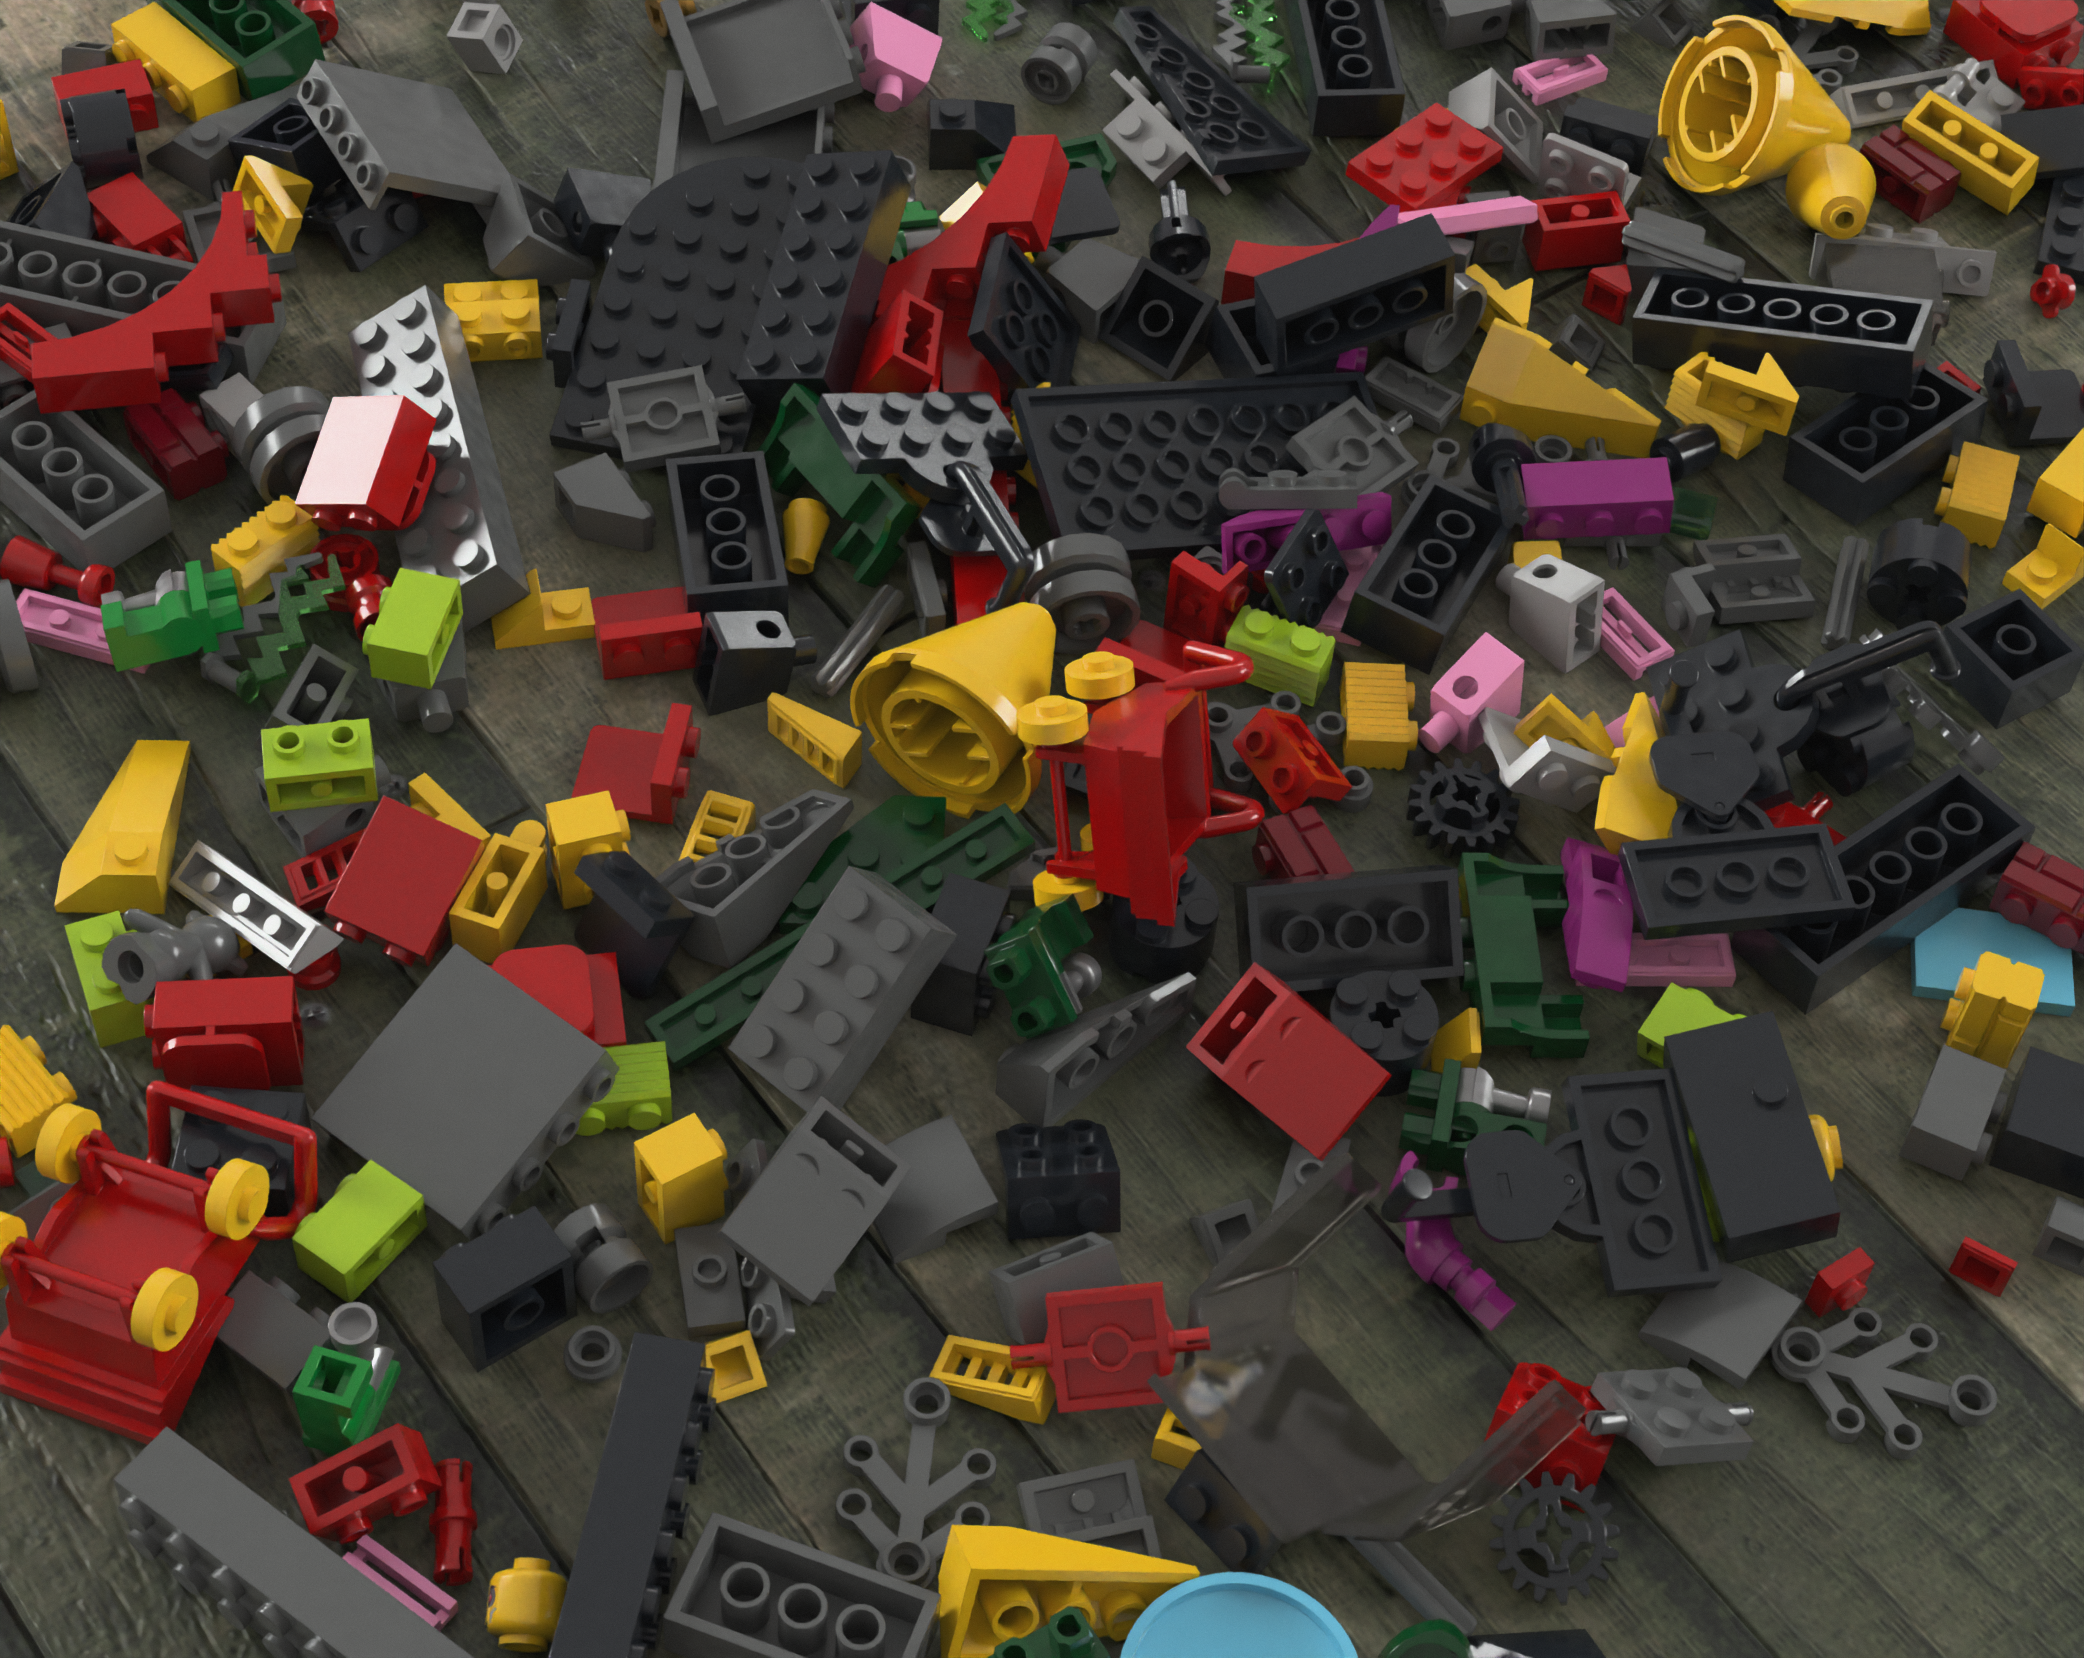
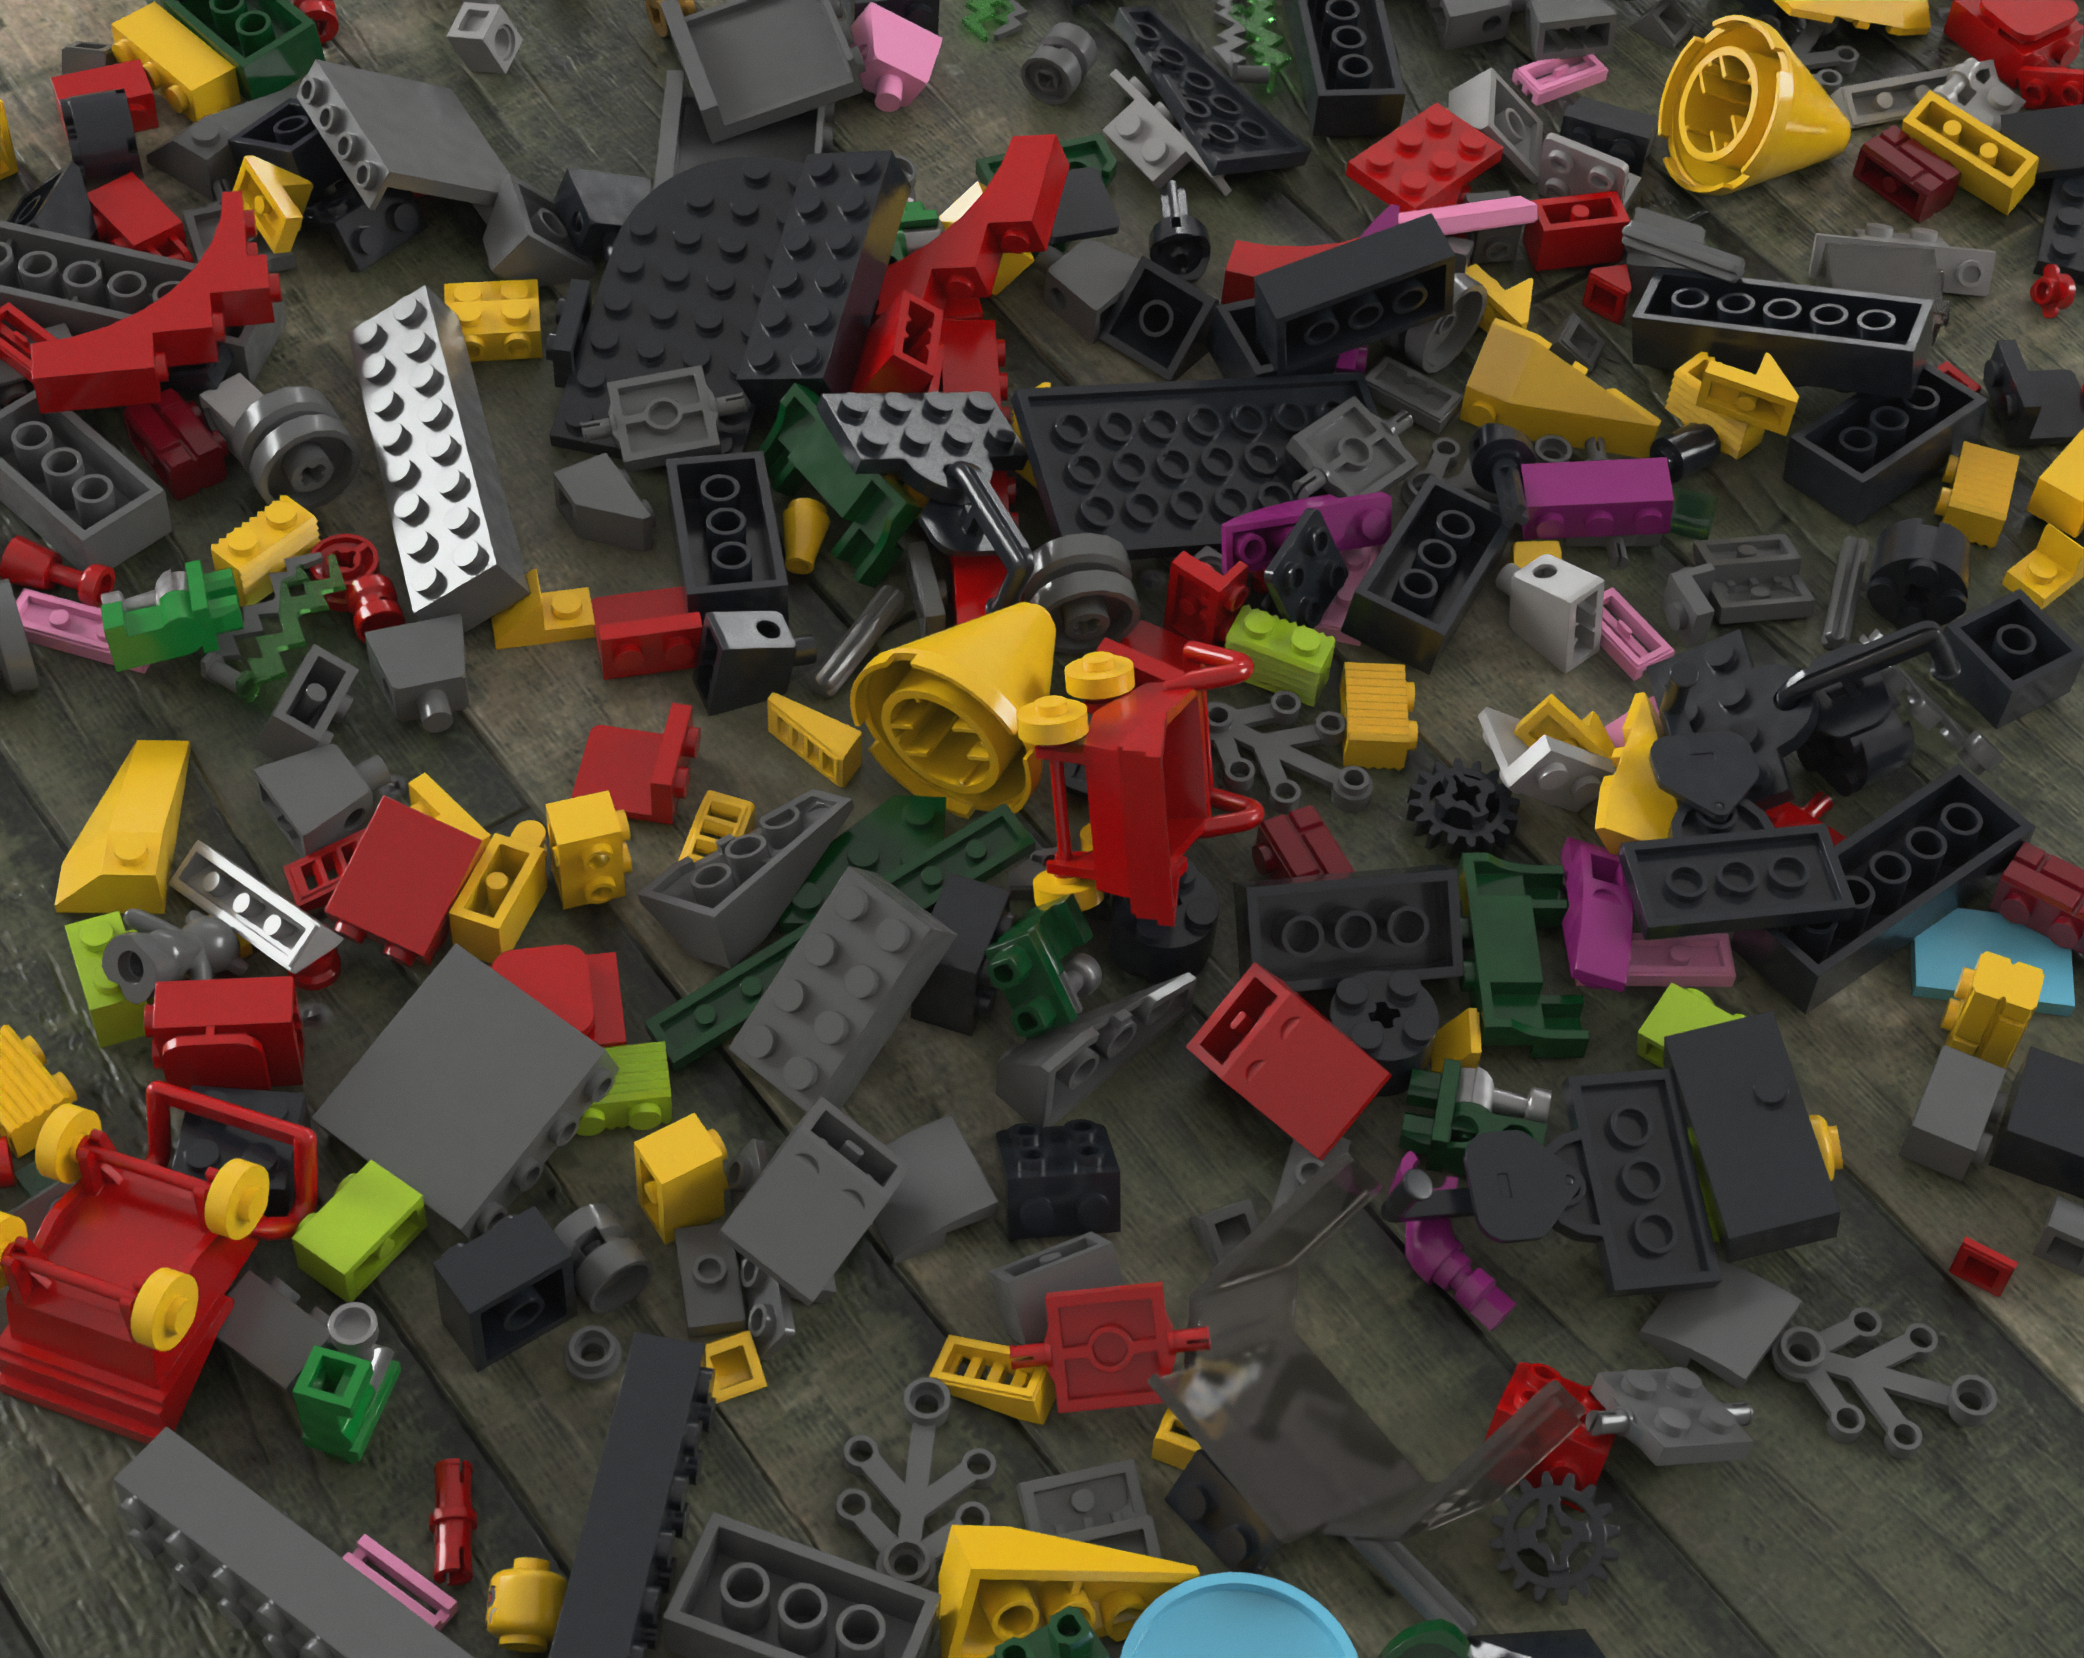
(319, 765): lime brick -> none
(365, 1484): red brick -> none
(369, 465): brick -> none
(413, 628): lime brick -> none
(632, 918): black bracket -> none
(967, 131): black slope -> none
(1021, 321): black plate -> none
(1286, 491): dark grey plate -> none
(1289, 760): red bracket -> none
(1480, 679): bright pink torso -> none
(1831, 190): yellow cone -> none
(1840, 1283): red plate -> none

